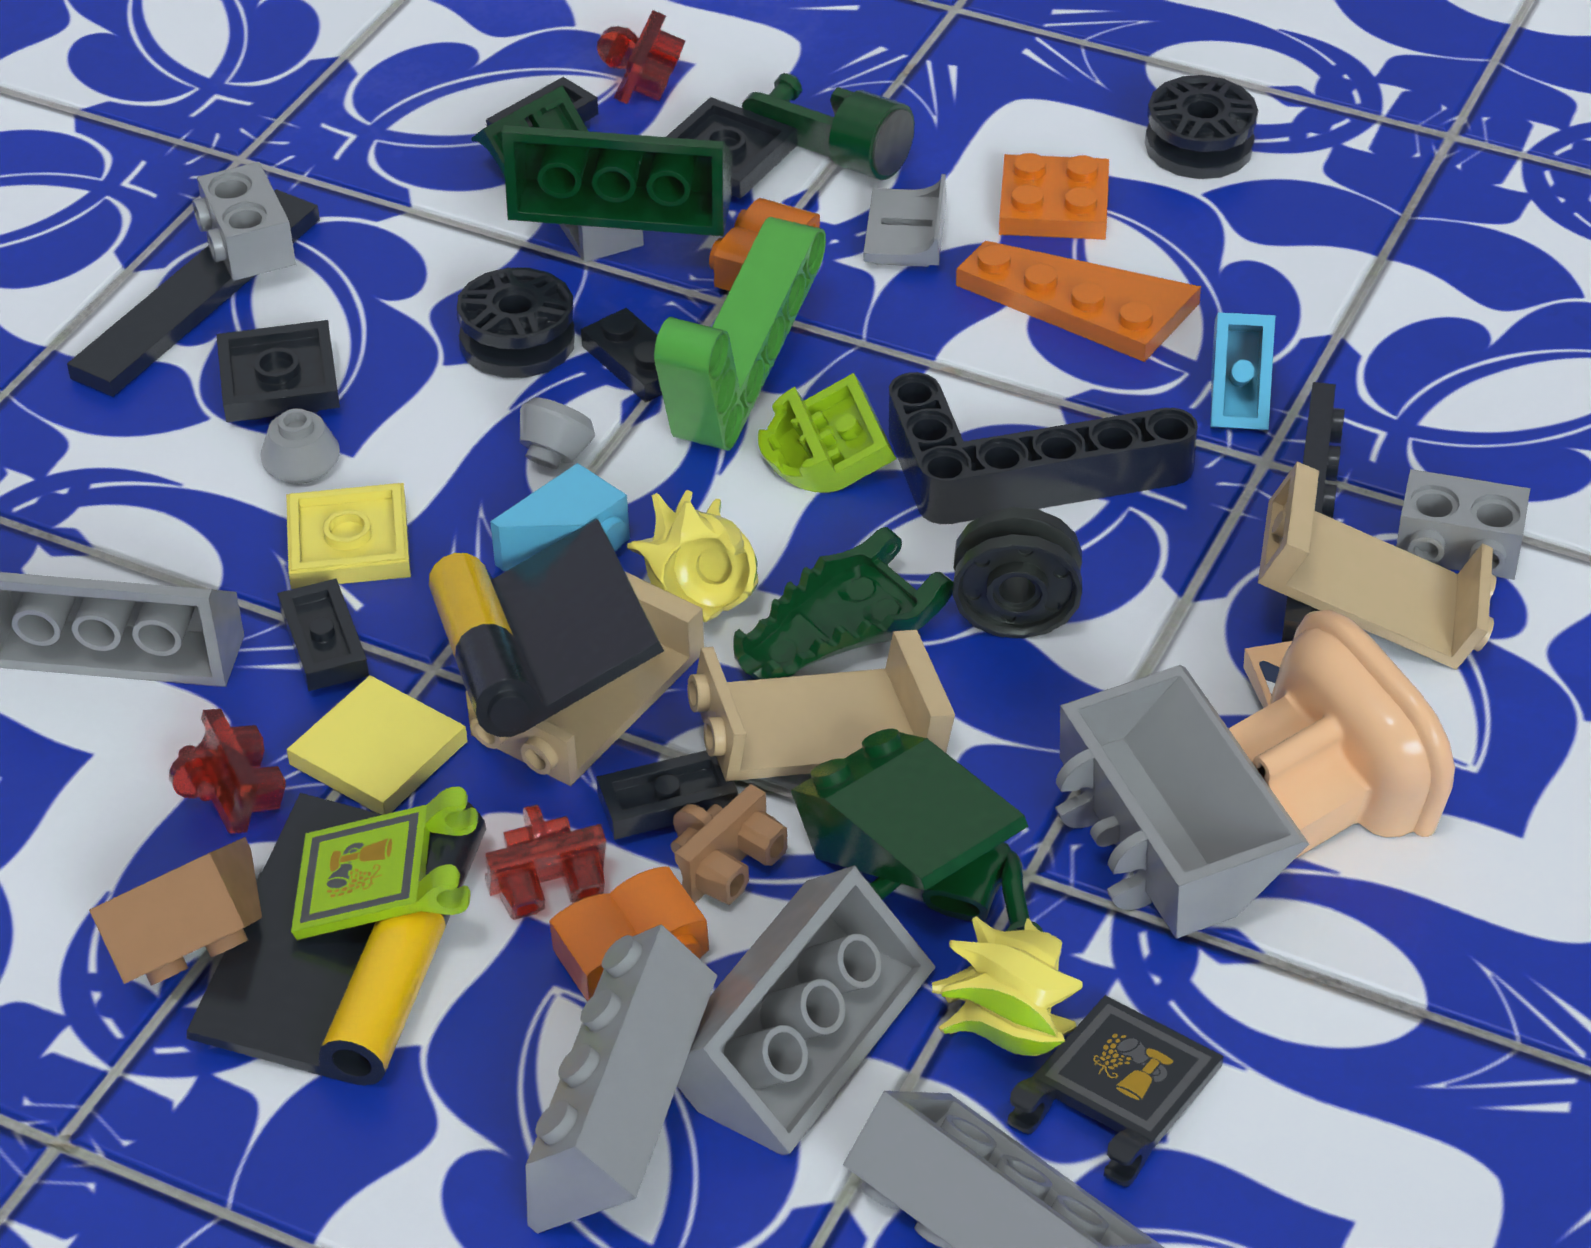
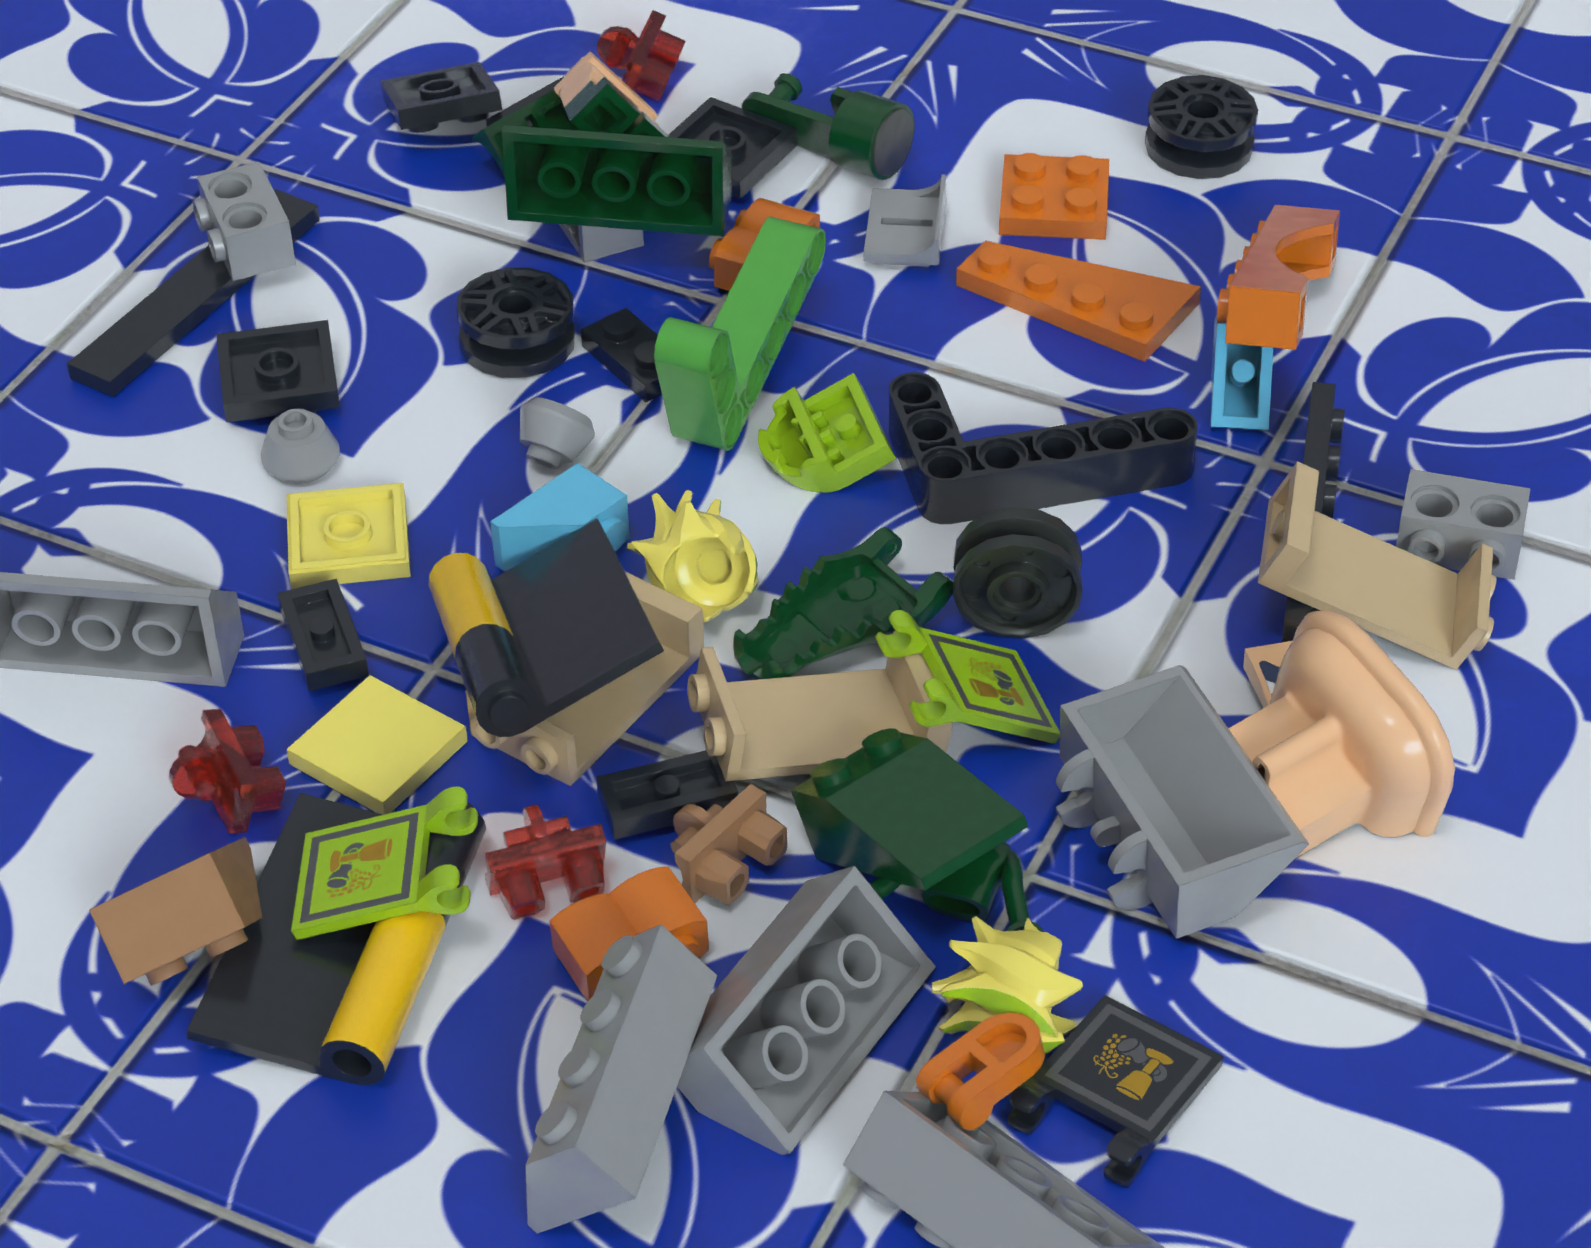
(440, 96): none -> black plate
(603, 103): none -> dark green hips
(971, 682): none -> lime flag
(1003, 1053): none -> orange plate
(1269, 285): none -> orange arch

